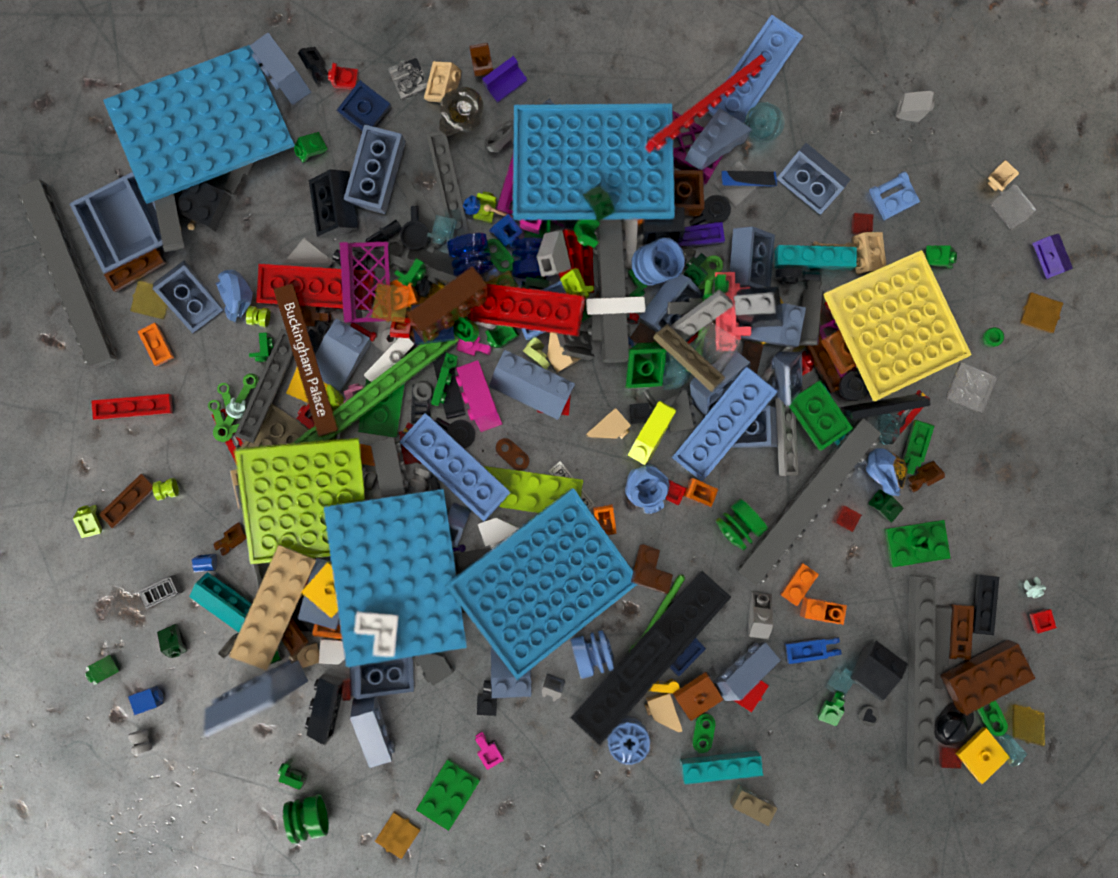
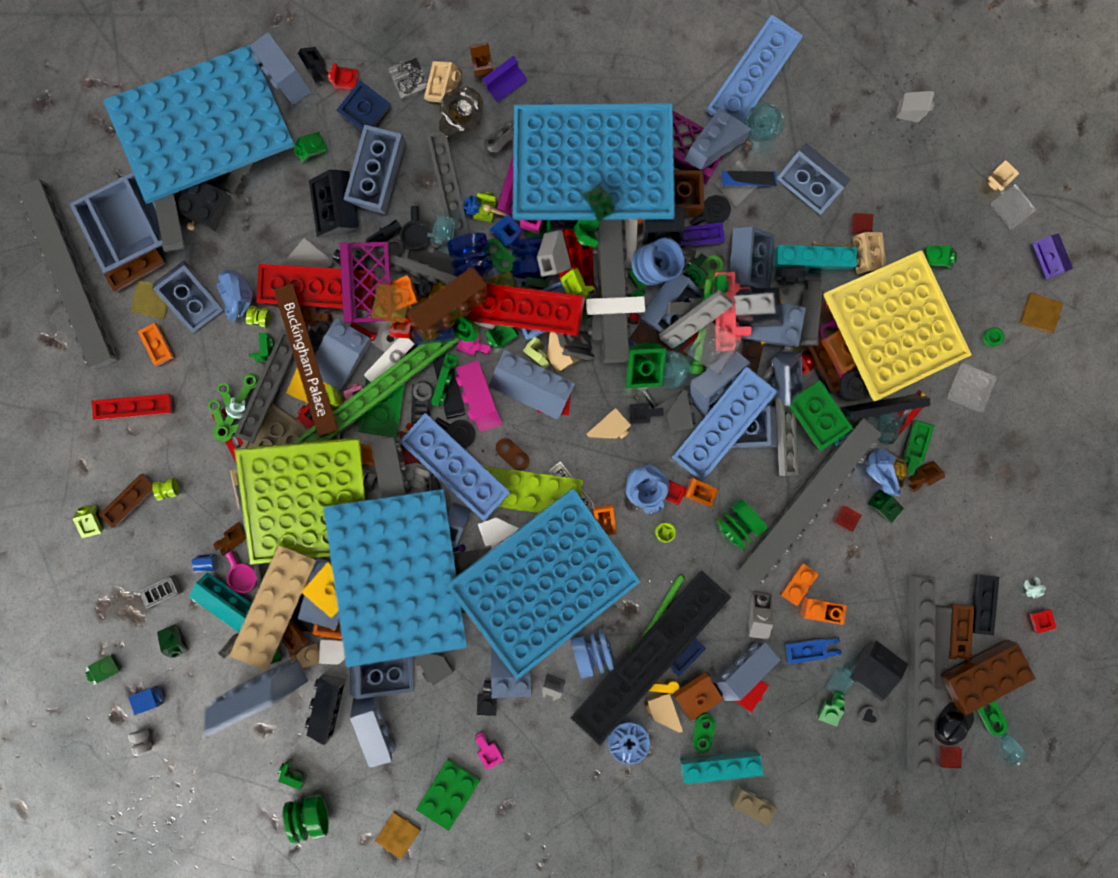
(241, 576): none -> dark pink piece
(346, 689): clear red tile -> none
(383, 627): white plate -> none
(414, 274): green bracket -> none
(645, 571): reddish brown plate -> none
(652, 433): neon yellow slope -> none
(668, 532): none -> lime wheel
(689, 357): dark tan plate -> none
(701, 108): red plate -> none
(896, 202): medium blue plate -> none
(917, 543): green plate -> none
(982, 755): yellow plate -> none
(1028, 725): clear yellow piece -> none

